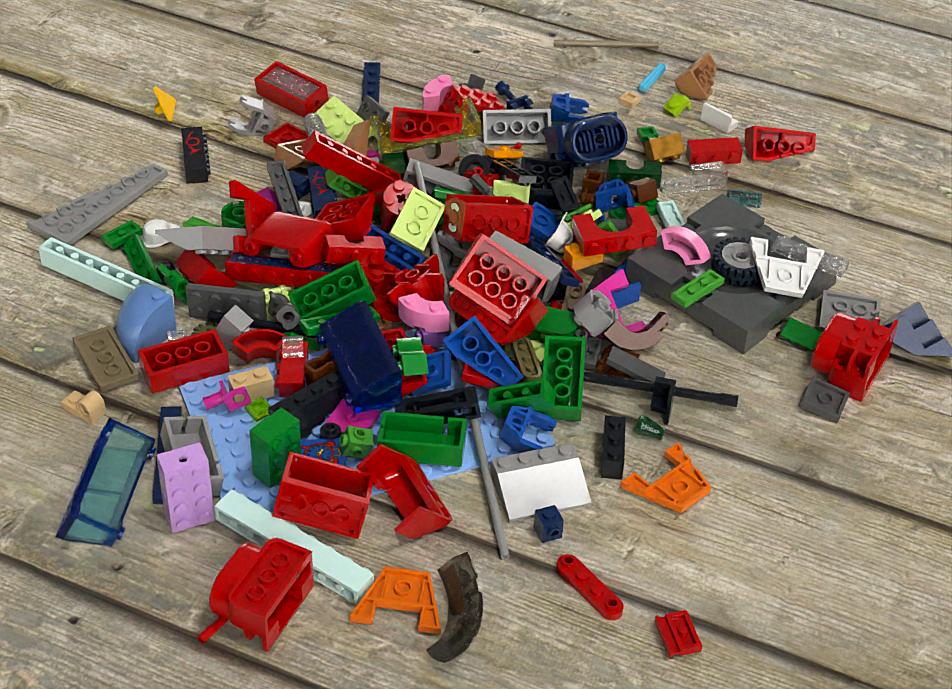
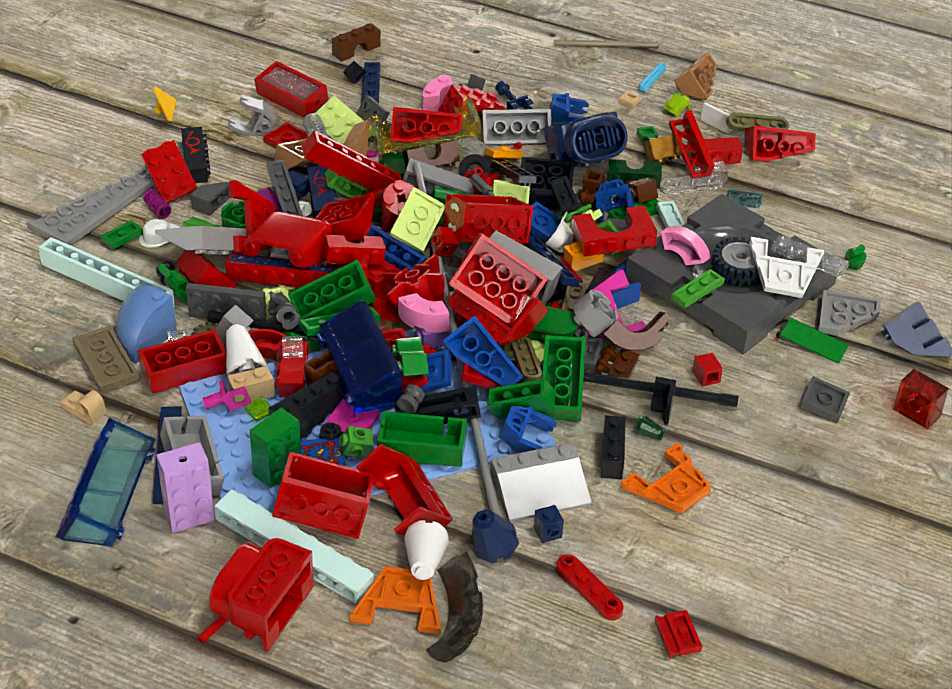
(141, 259): green plate -> none
(157, 203): none -> magenta piece
(169, 171): none -> red bracket
(210, 197): none -> dark grey slope
(241, 351): none -> white cone
(354, 72): none -> black plate
(366, 36): none -> reddish brown arch
(412, 397): none -> dark grey wheel
(425, 547): none -> white cone
(444, 241): none -> red brick
(493, 536): none -> dark blue cone
(633, 366): dark grey tile -> none
(697, 145): none -> red fence
(707, 369): none -> red brick
(741, 121): none -> olive plate
(853, 352): red brick -> none
(856, 257): none -> green piece
(920, 398): none -> clear red brick

